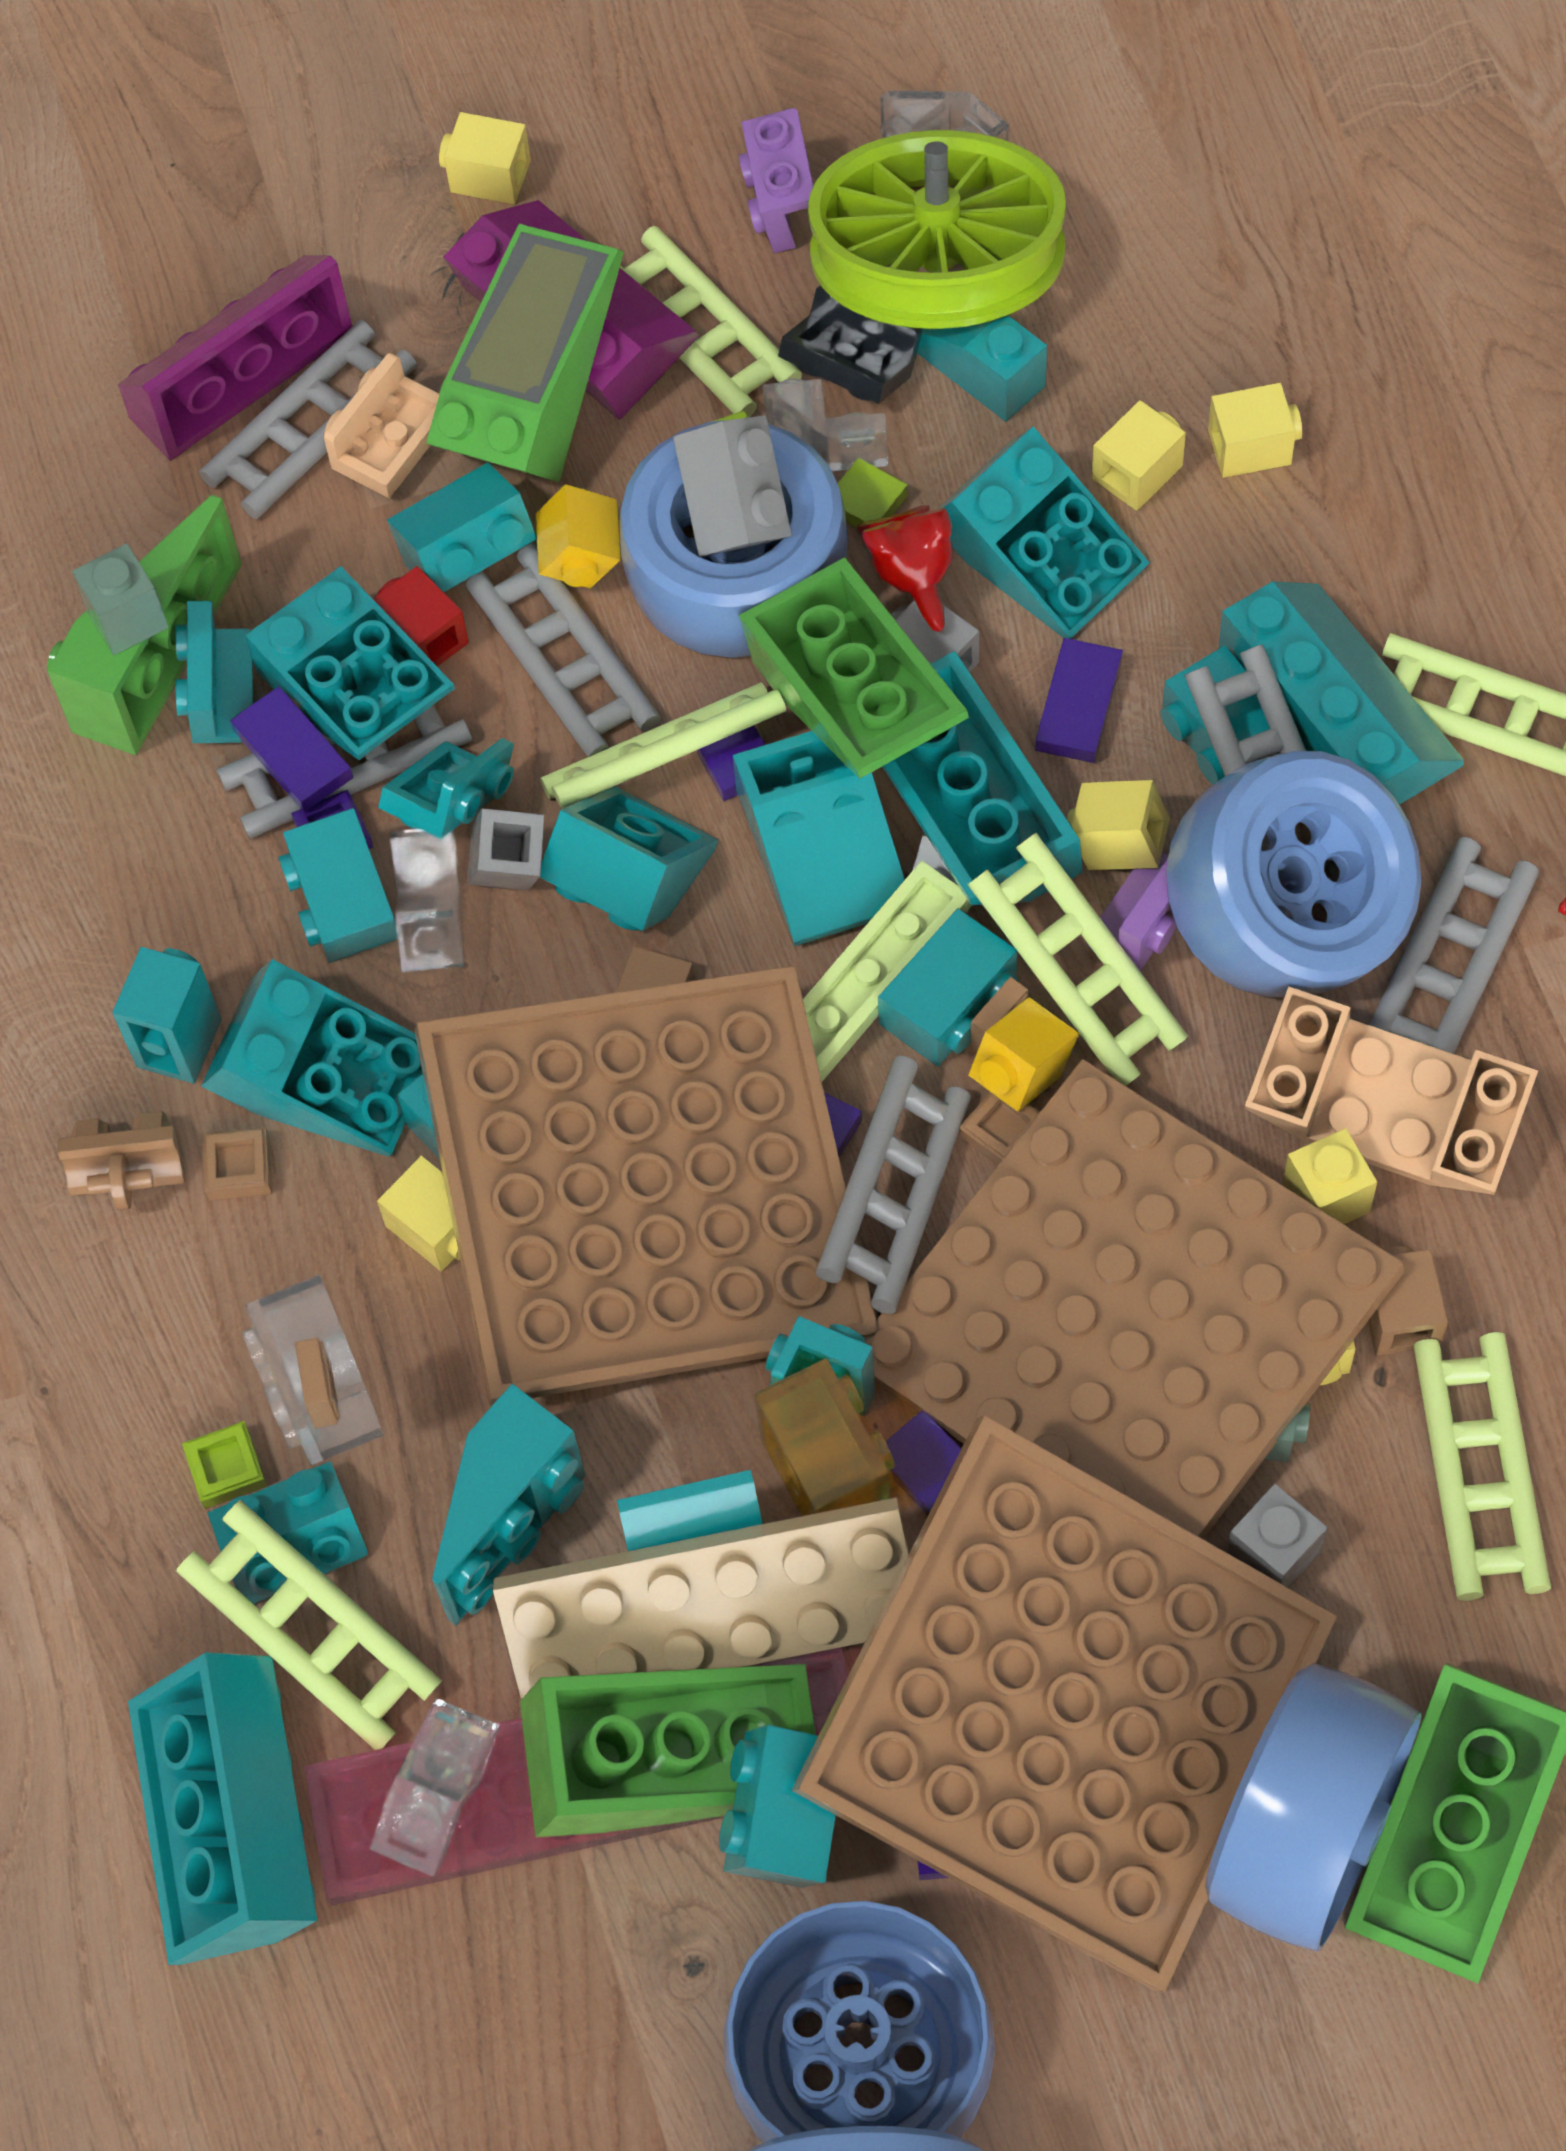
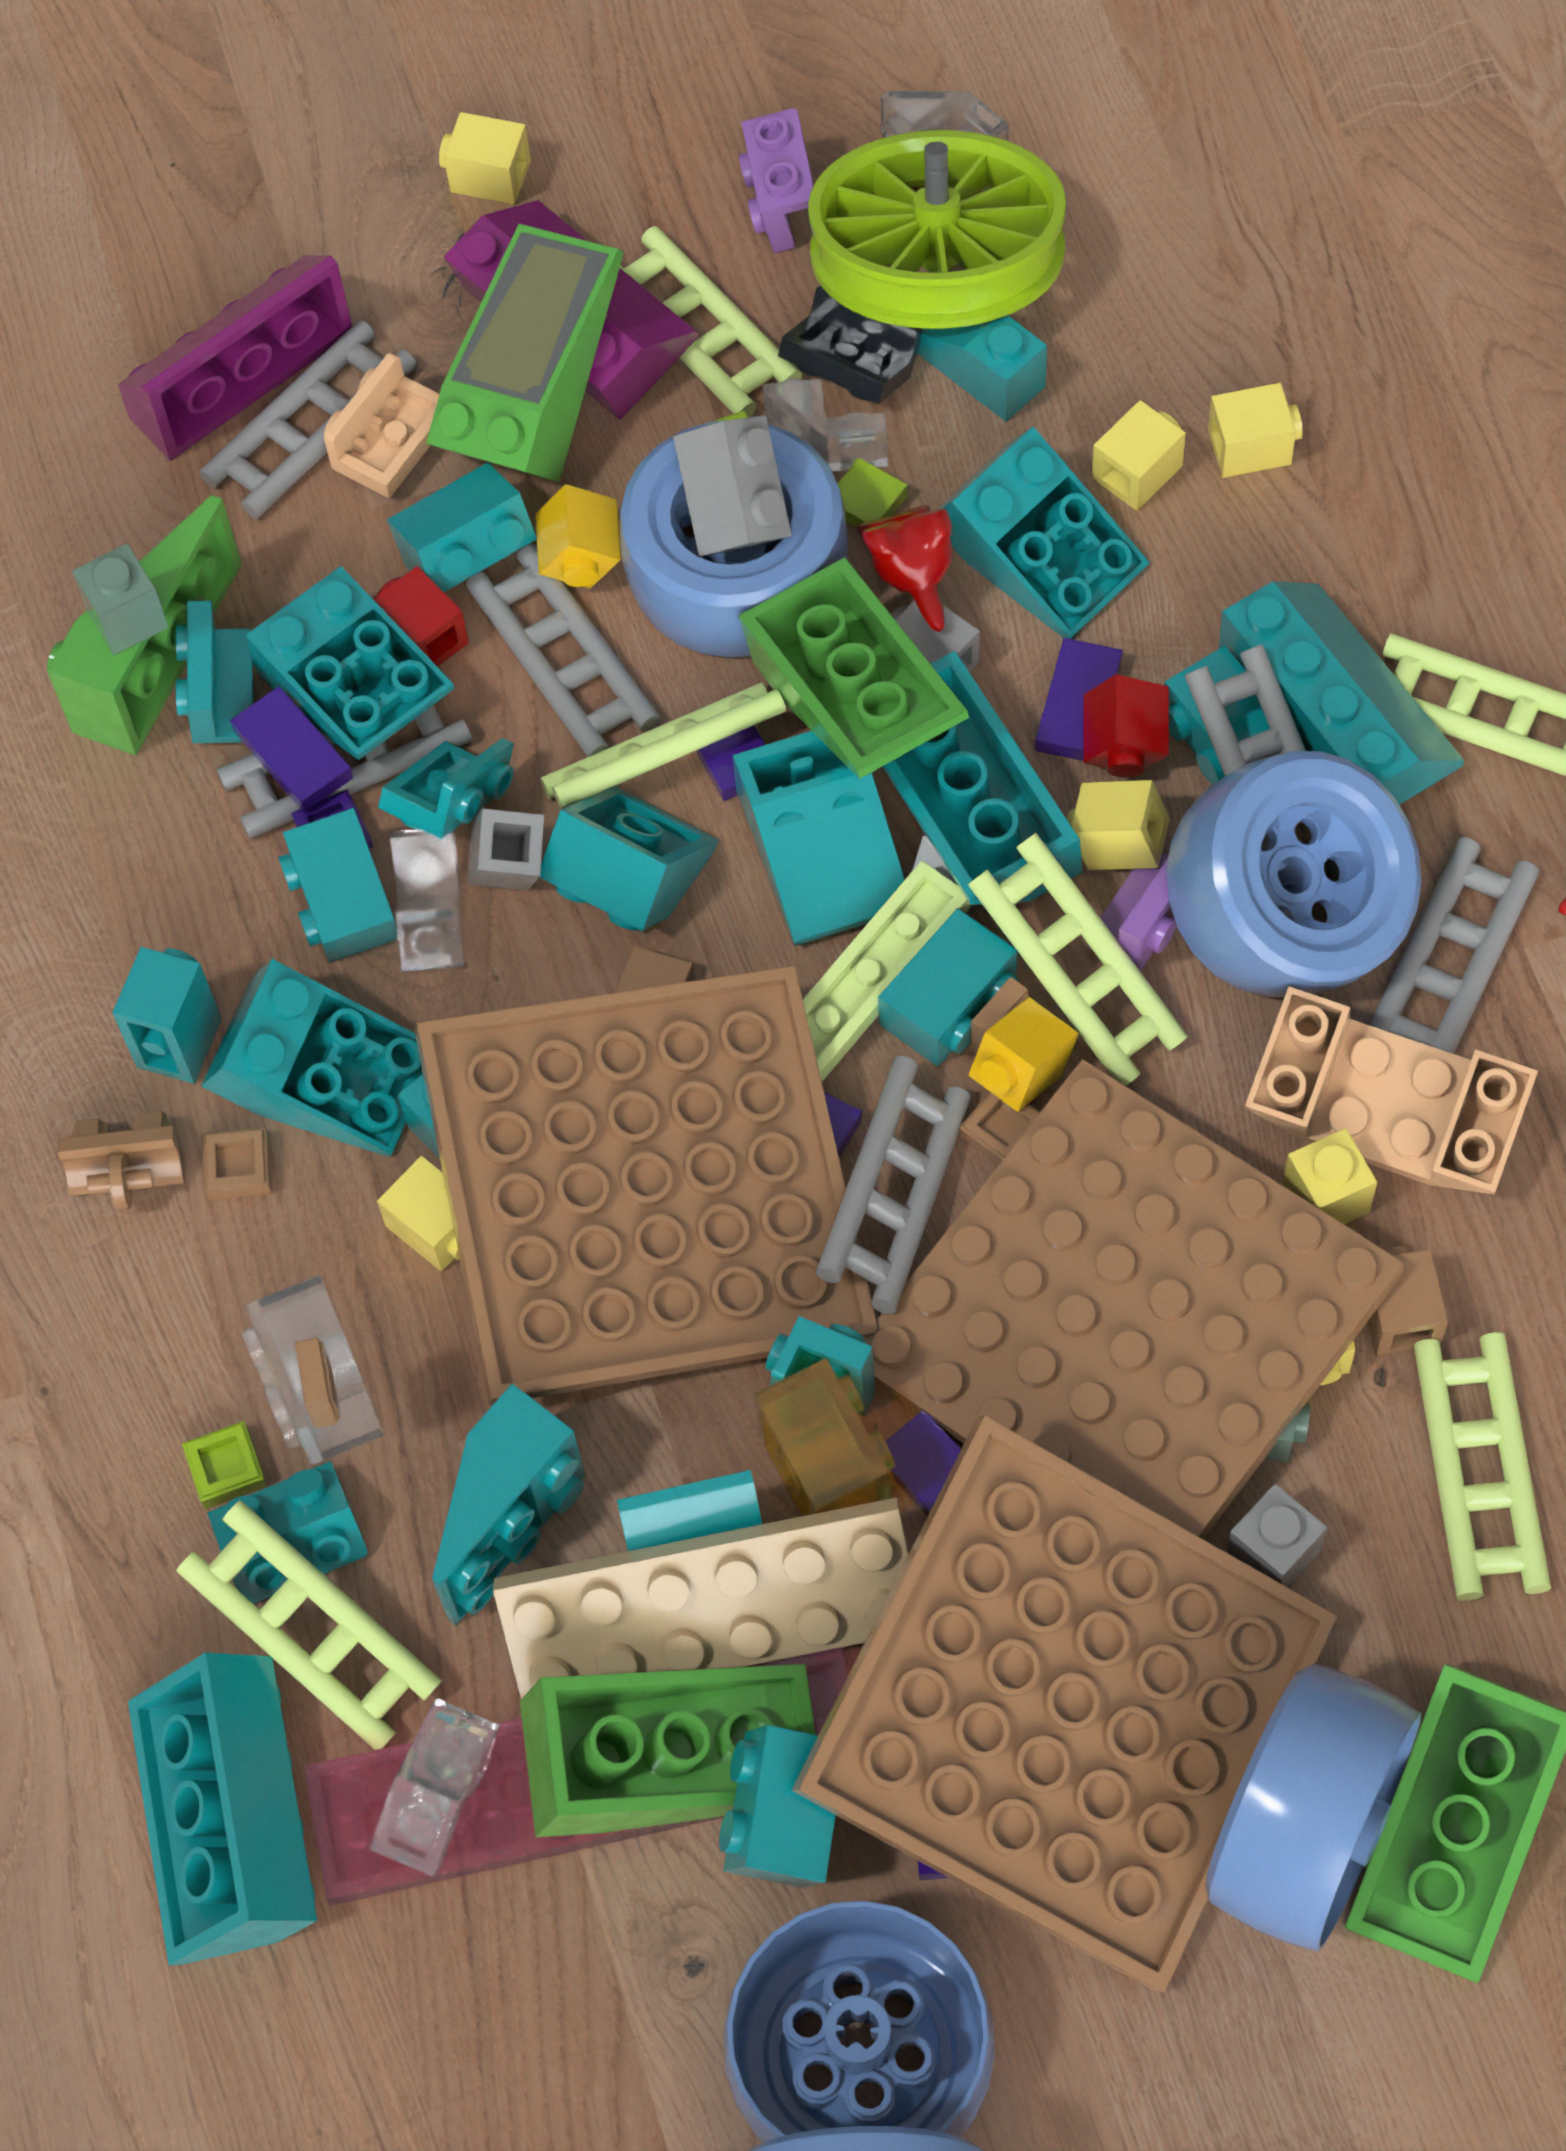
(1125, 725): none -> red brick

